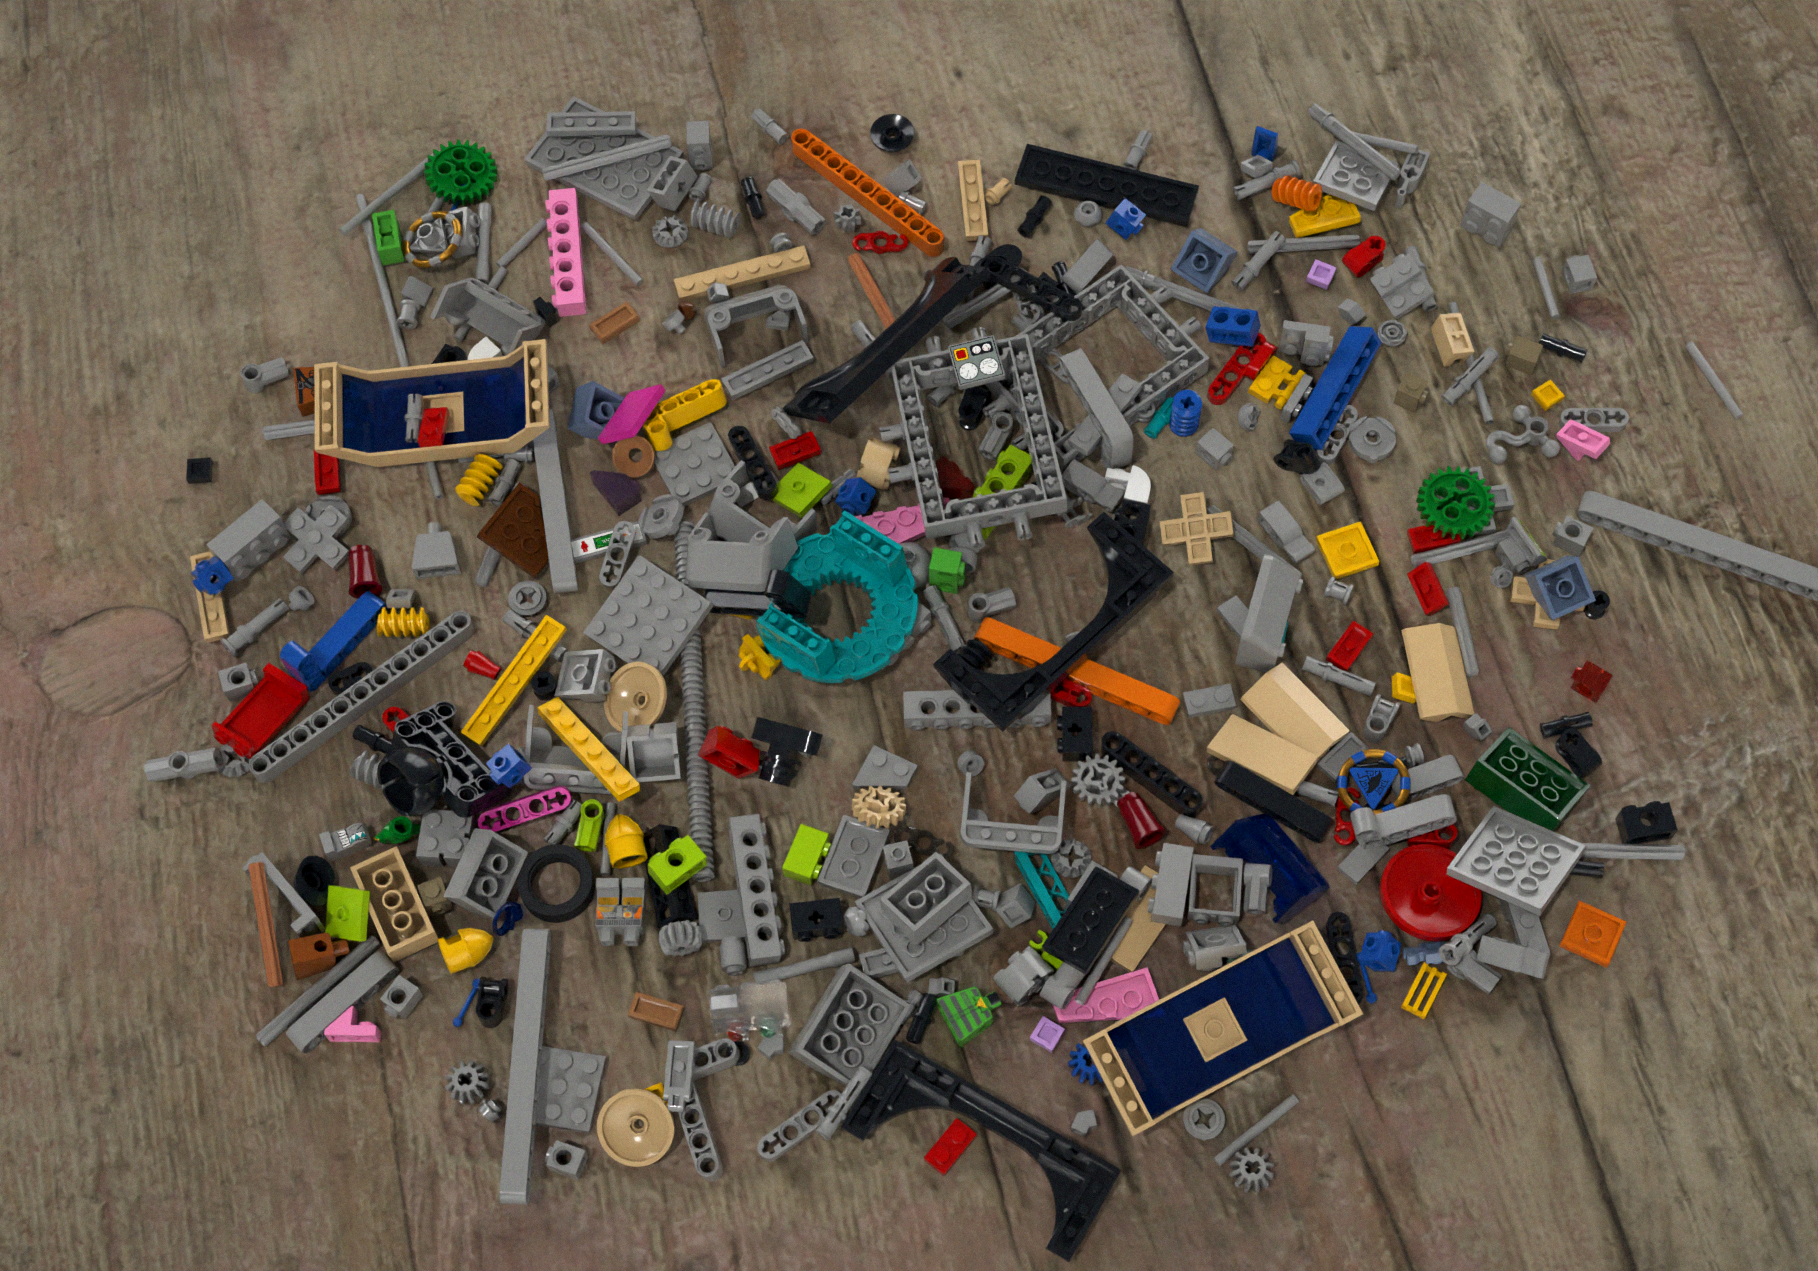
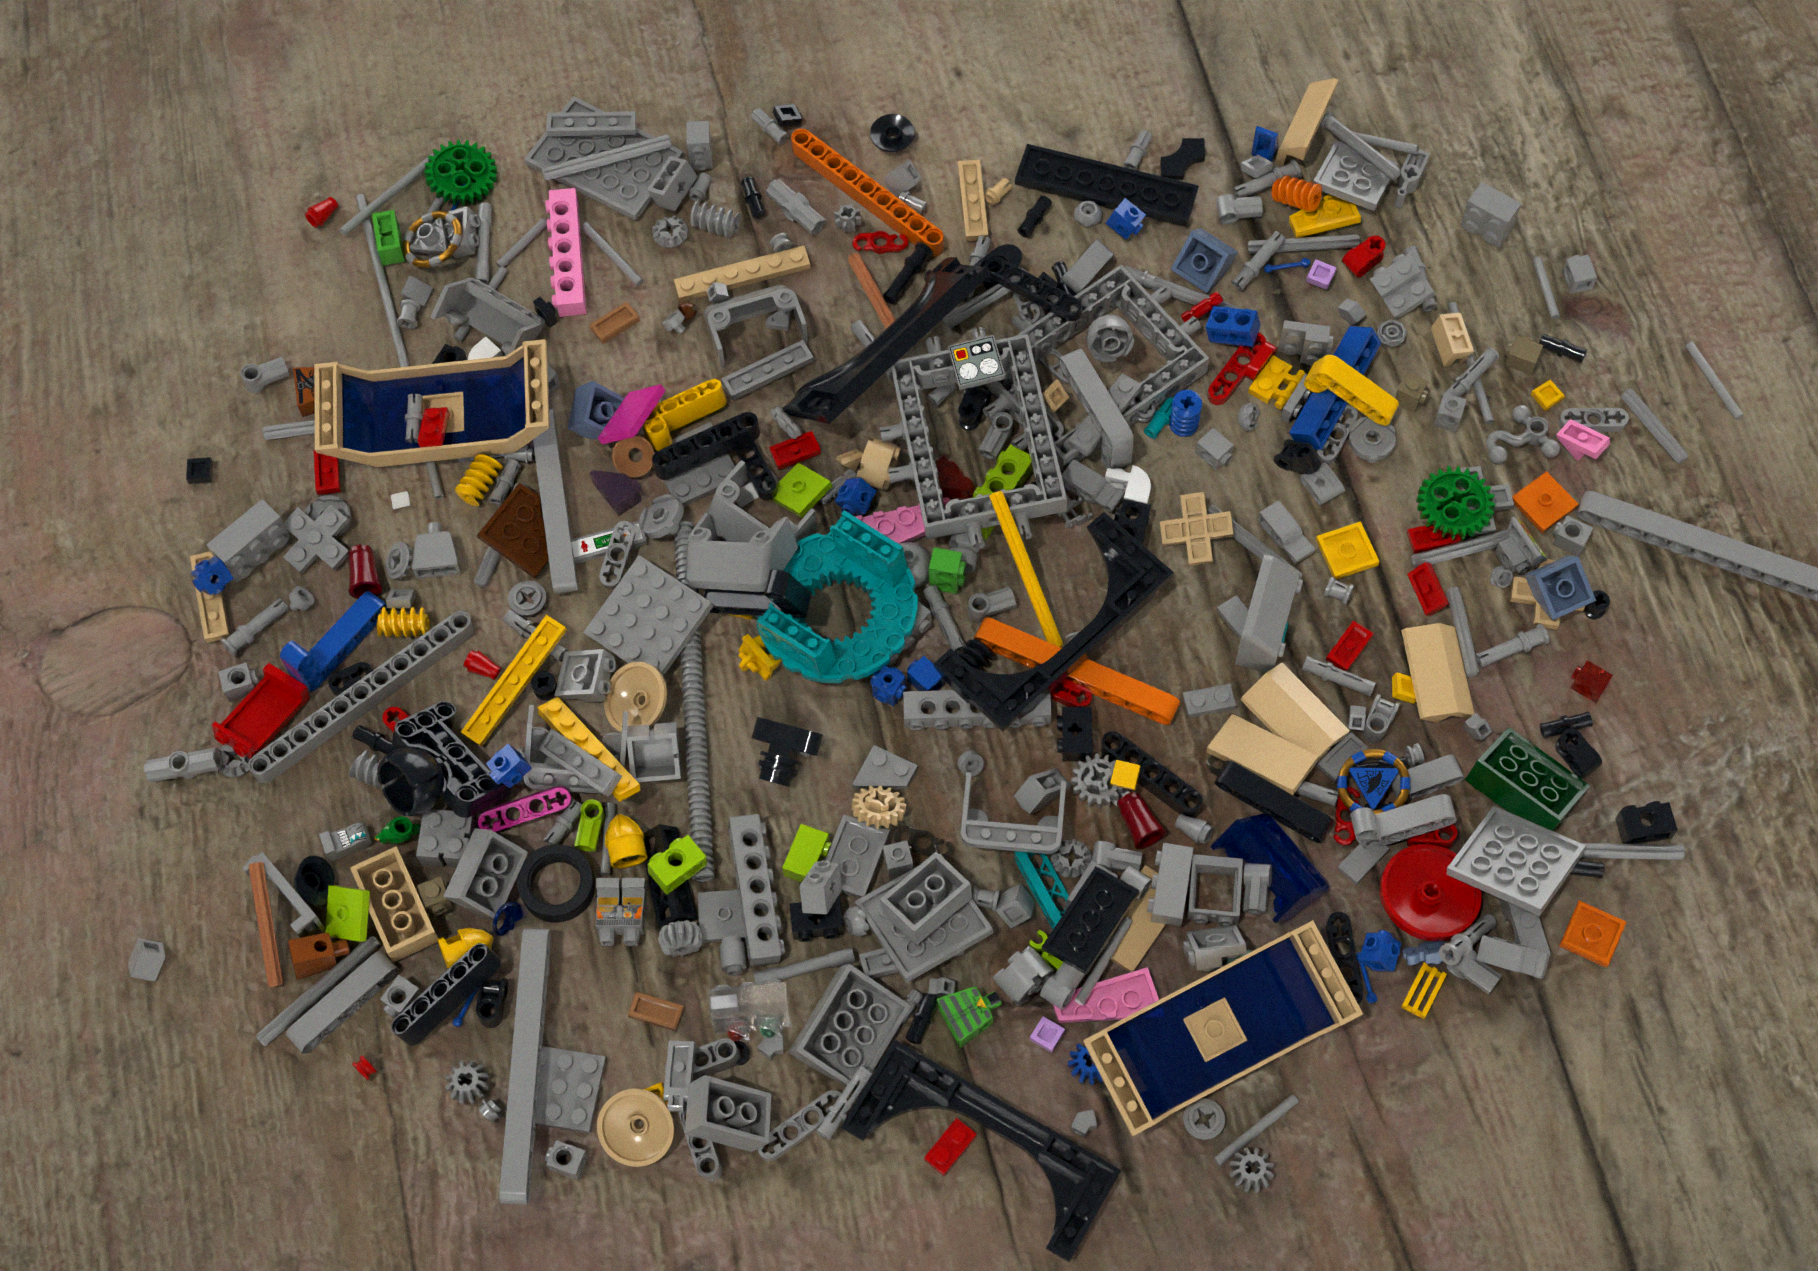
(146, 959): none -> light grey panel
(320, 212): none -> red cone
(346, 1029): bright pink slope -> none
(364, 1067): none -> red bush
(398, 568): none -> light grey gear
(400, 500): none -> white sticker
(445, 994): none -> black beam
(580, 762): none -> light grey tile
(714, 438): none -> black beam
(728, 1113): none -> light grey brick
(729, 752): red slope -> none
(787, 115): none -> black plate
(820, 887): none -> light grey brick
(850, 459): none -> tan slope
(888, 685): none -> blue brick
(912, 266): none -> black pin
(924, 676): none -> blue brick
(1025, 568): none -> yellow axle
(1055, 395): none -> tan slope
(1109, 338): none -> light grey cylinder
(1115, 858): none -> light grey piece
(1125, 775): none -> yellow tile
(1190, 152): none -> black tile
(1203, 307): none -> red axle
(1233, 208): none -> light grey piece
(1305, 262): none -> blue hinge
(1306, 120): none -> tan slope
(1352, 387): none -> yellow beam
(1356, 717): none -> light grey piece
(1450, 412): none -> light grey brick
(1522, 642): none -> light grey pin
(1544, 502): none -> orange plate
(1654, 426): none -> light grey axle

